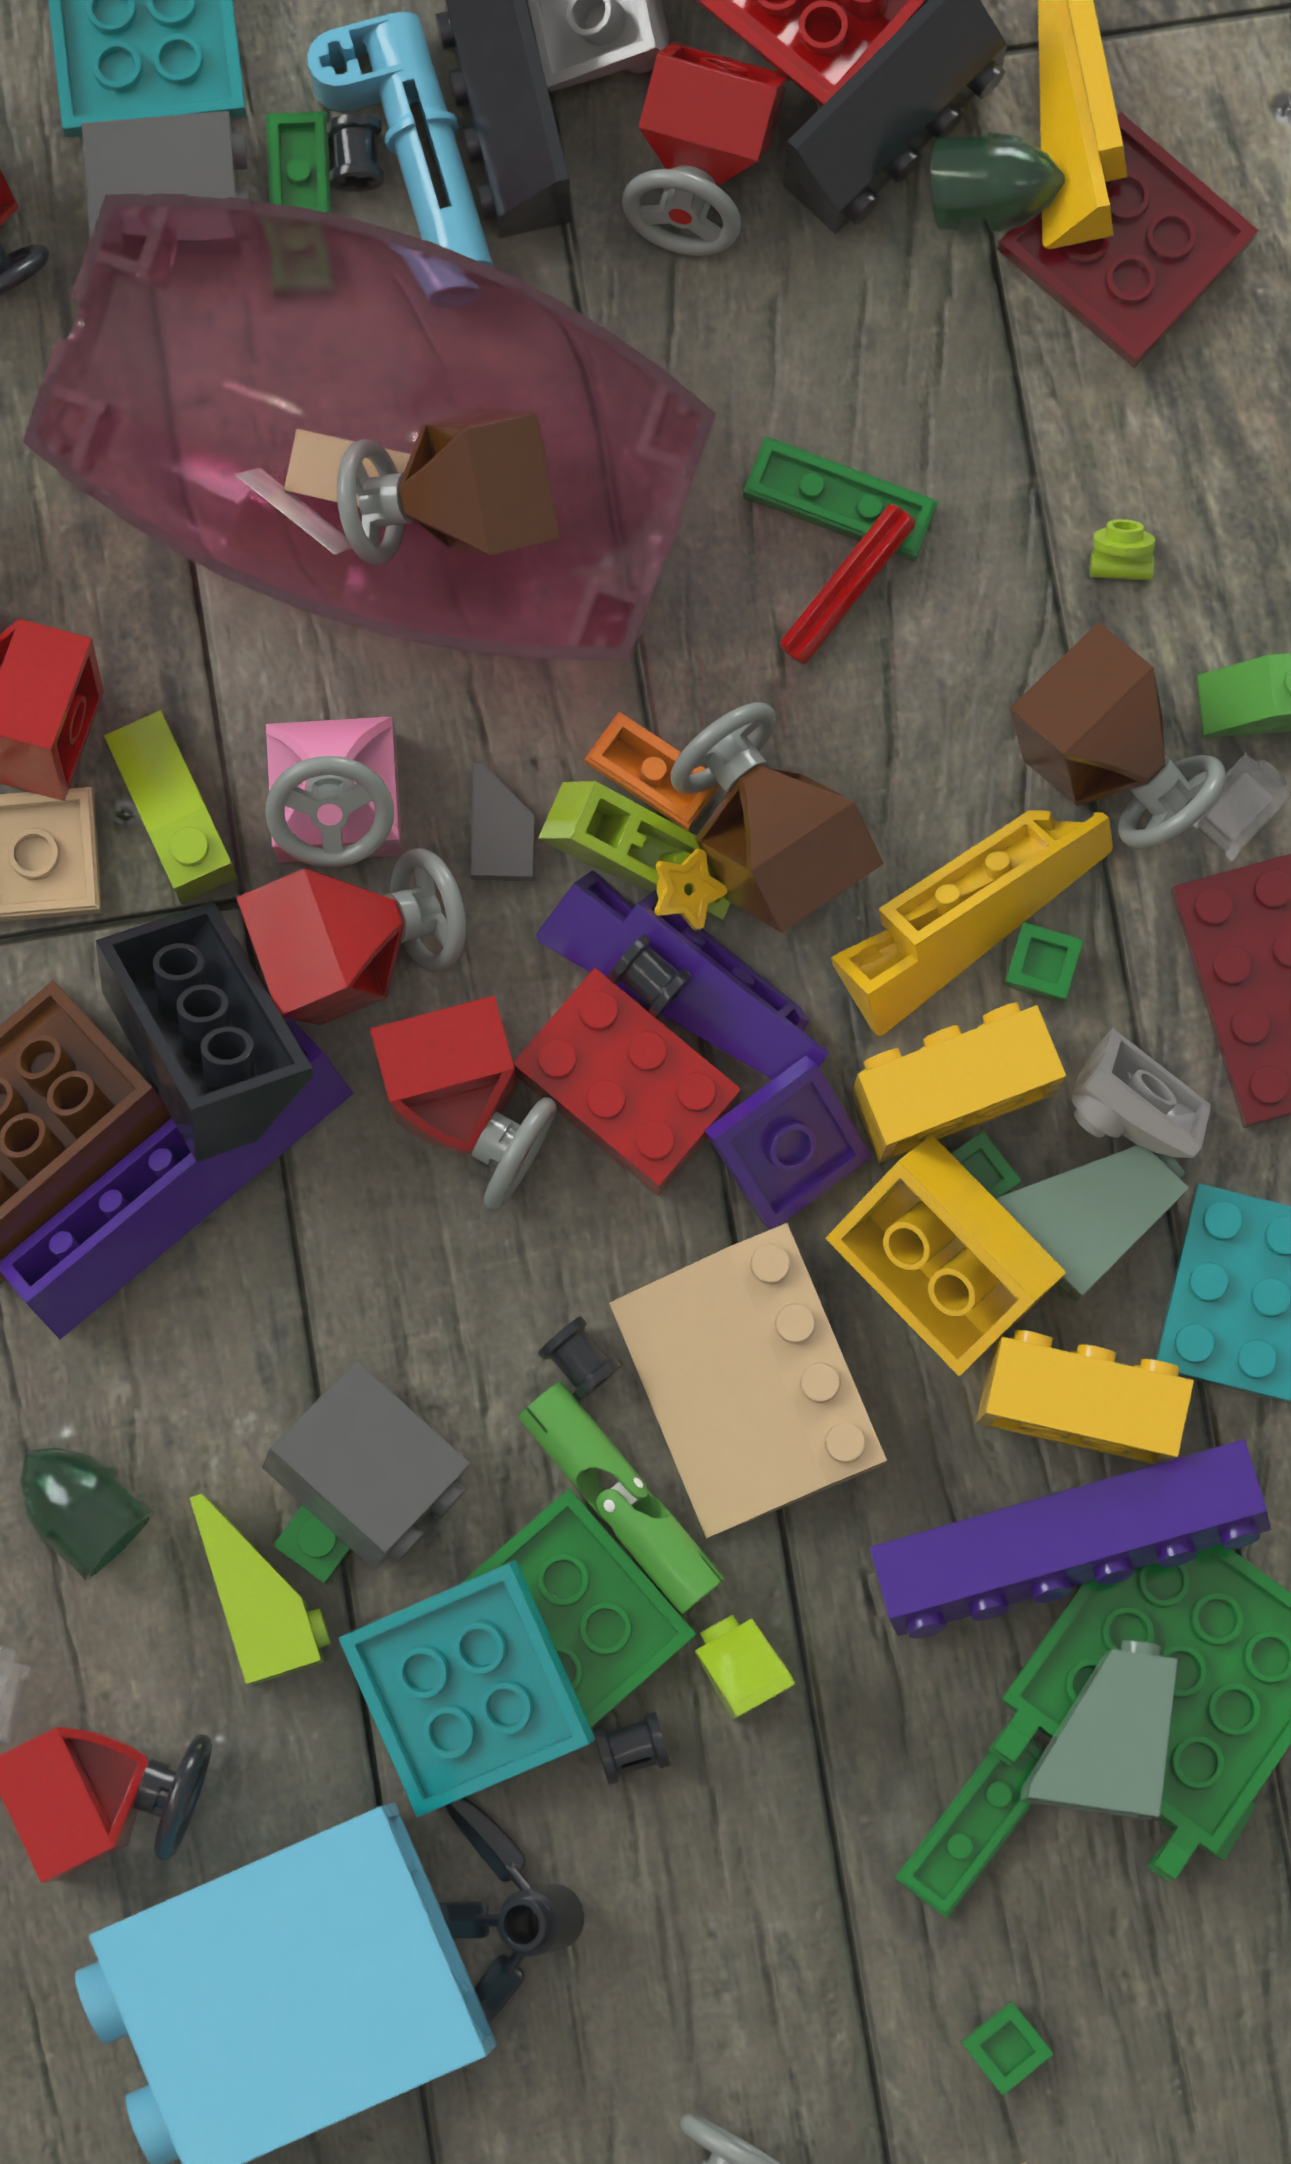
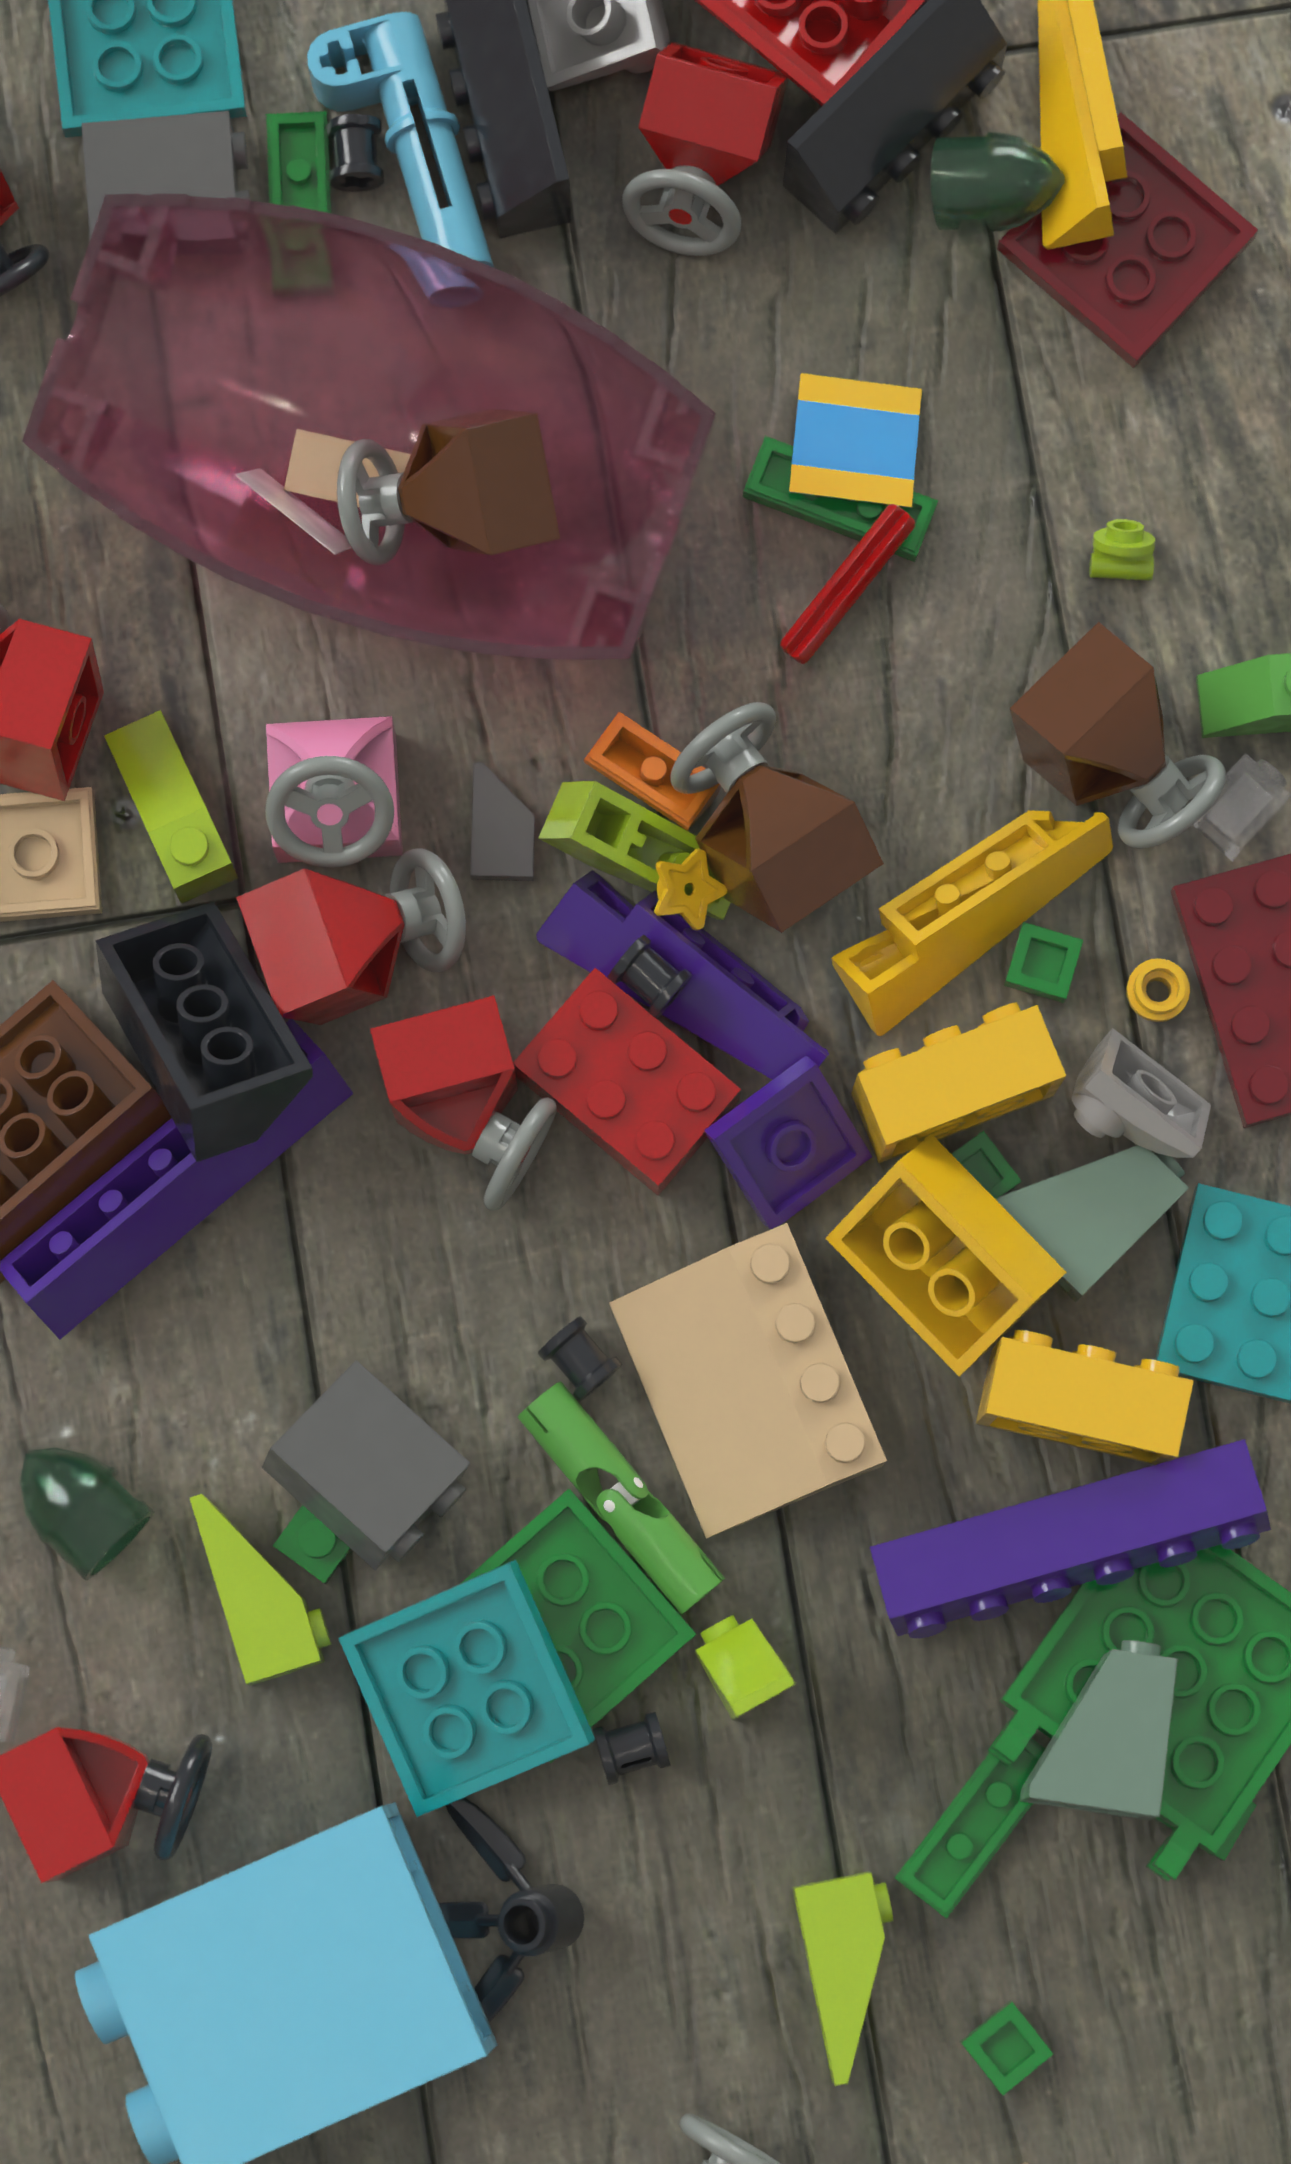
(843, 1950): none -> lime slope
(855, 440): none -> sticker
(1167, 973): none -> yellow plate

